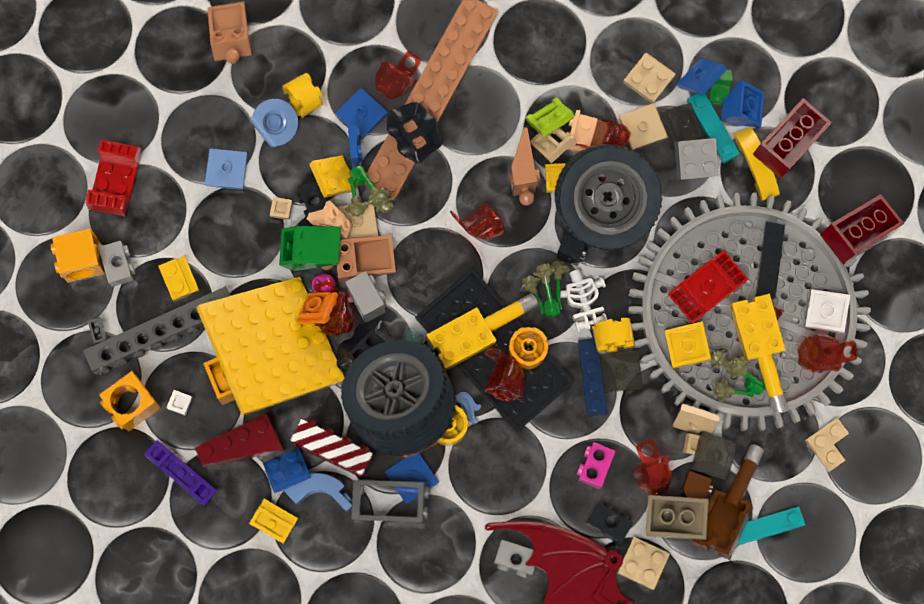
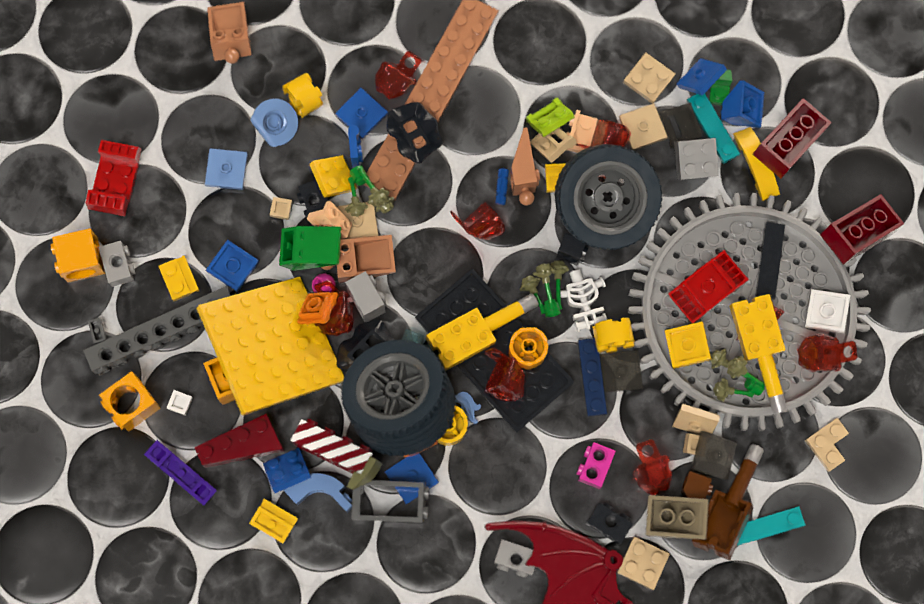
(232, 265): none -> blue plate
(367, 475): none -> olive slope
(502, 186): none -> blue axle

